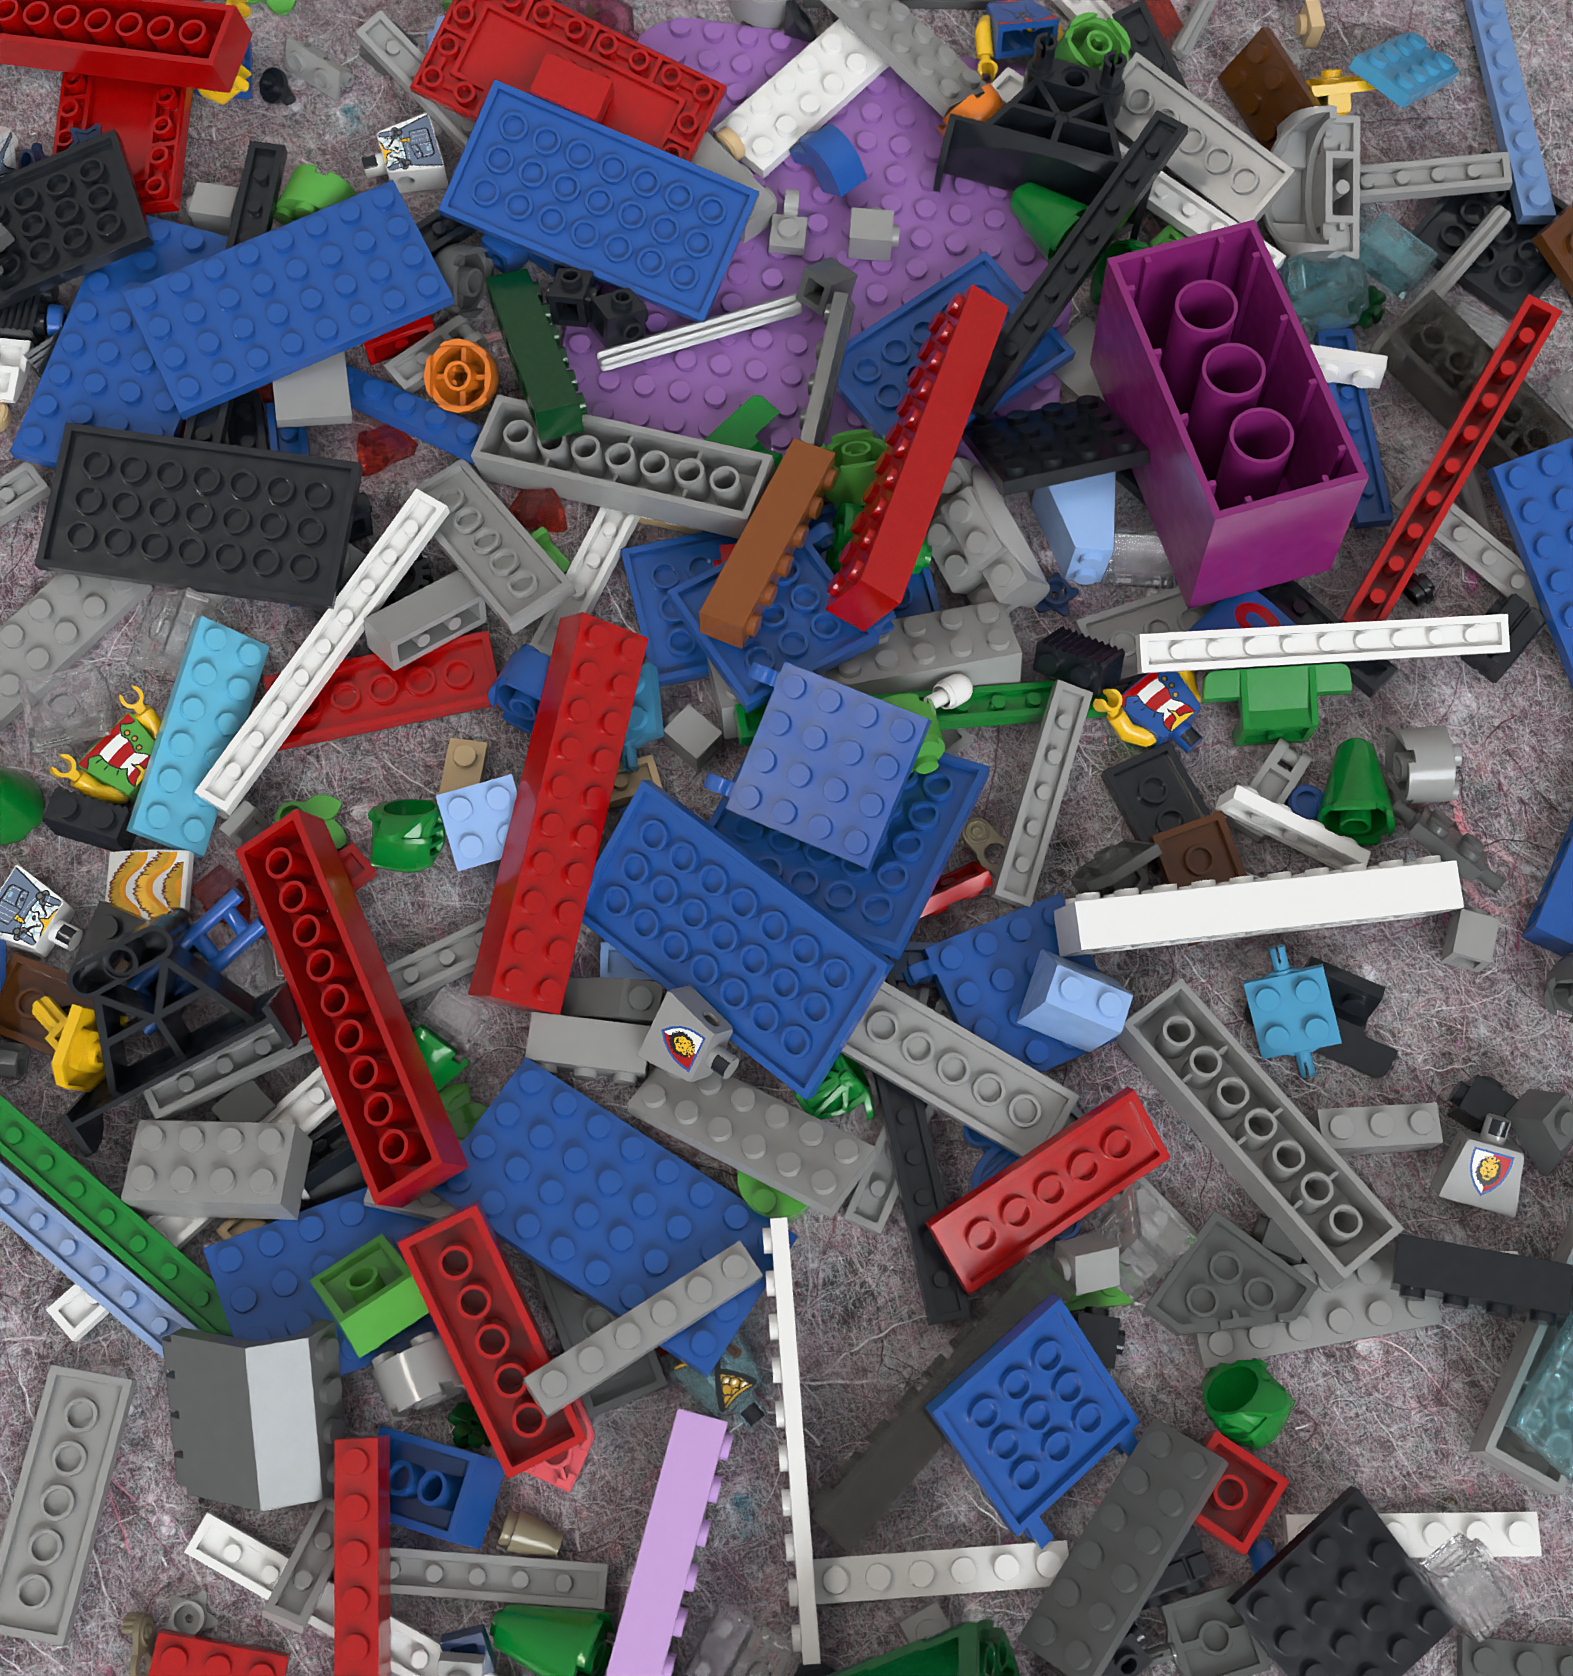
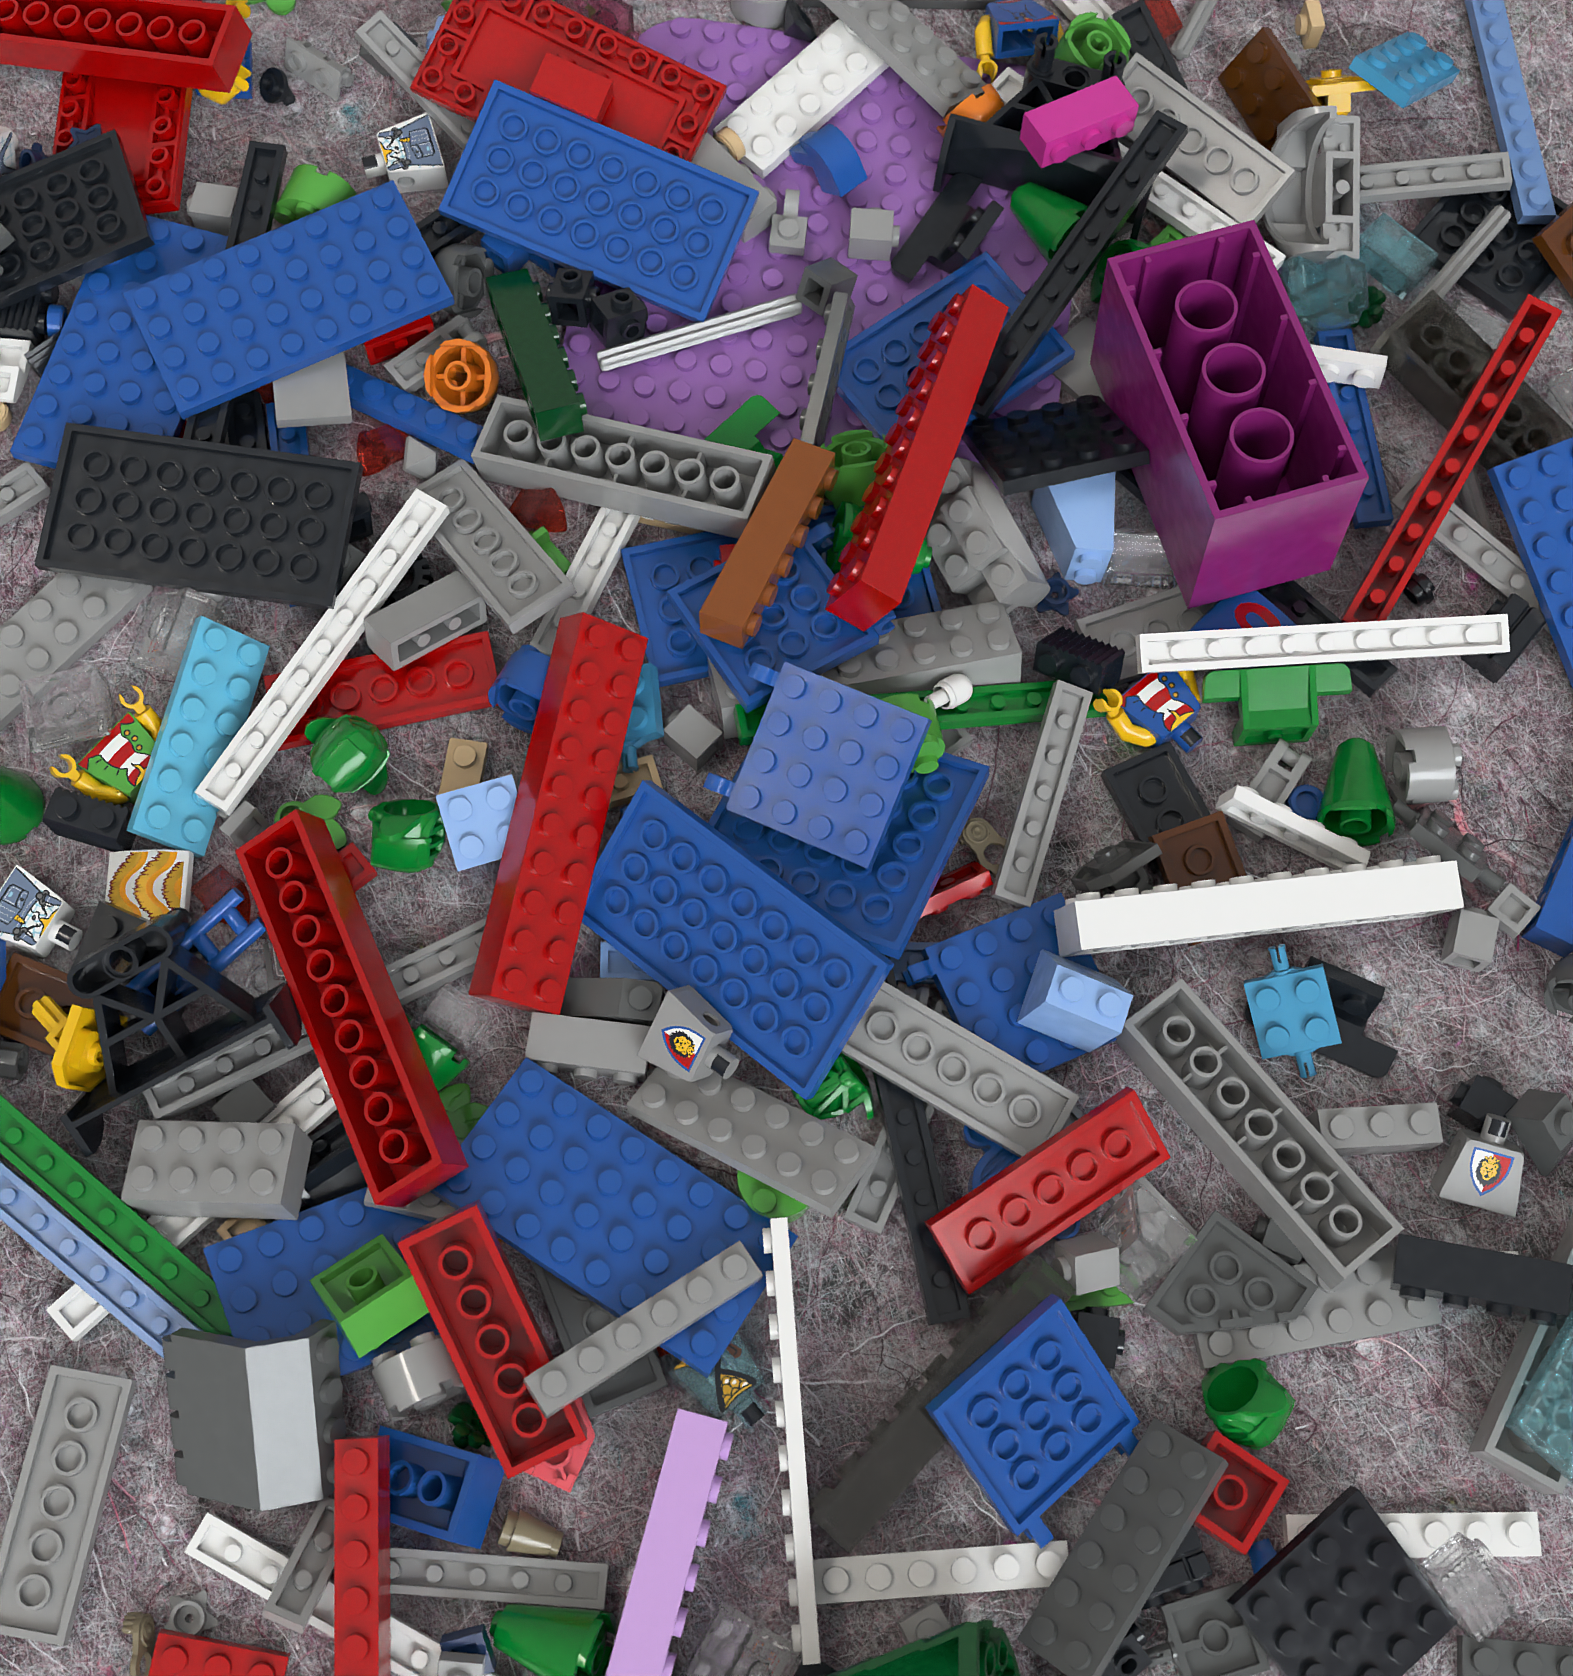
(348, 754): none -> green piece
(420, 459): none -> light grey slope
(947, 231): none -> black plate
(1078, 121): none -> dark pink brick
(1513, 910): none -> light grey tile

